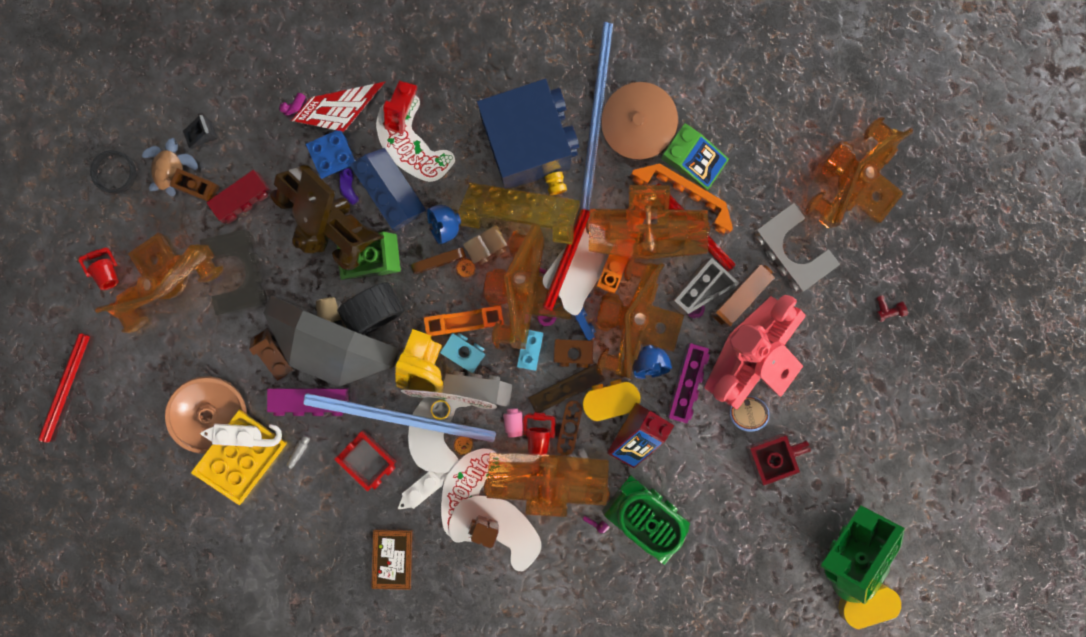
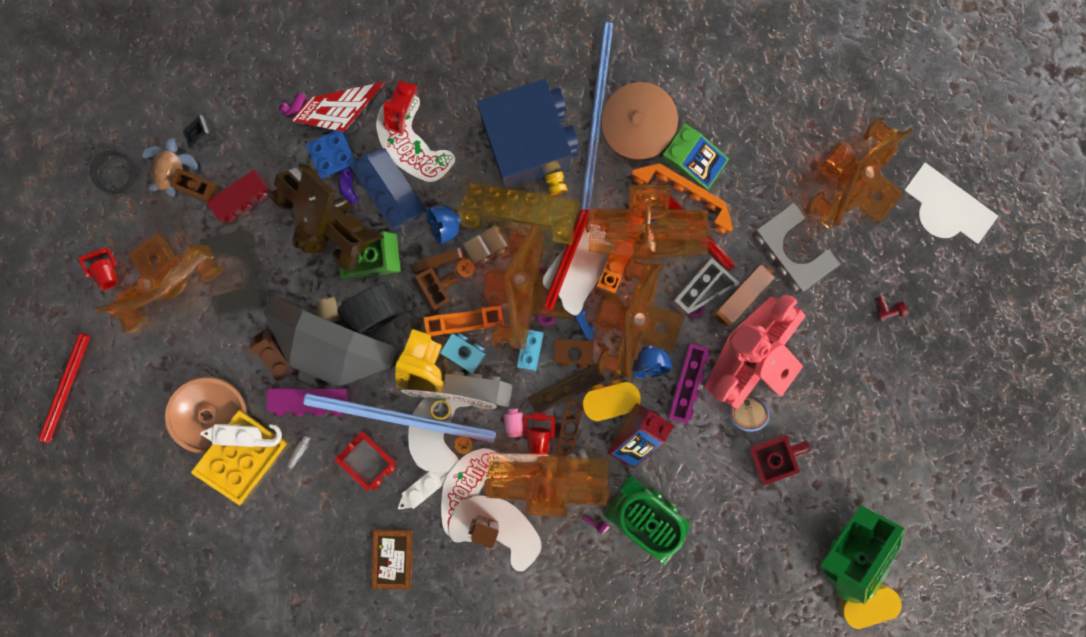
(433, 289): none -> reddish brown brick
(947, 207): none -> white sticker

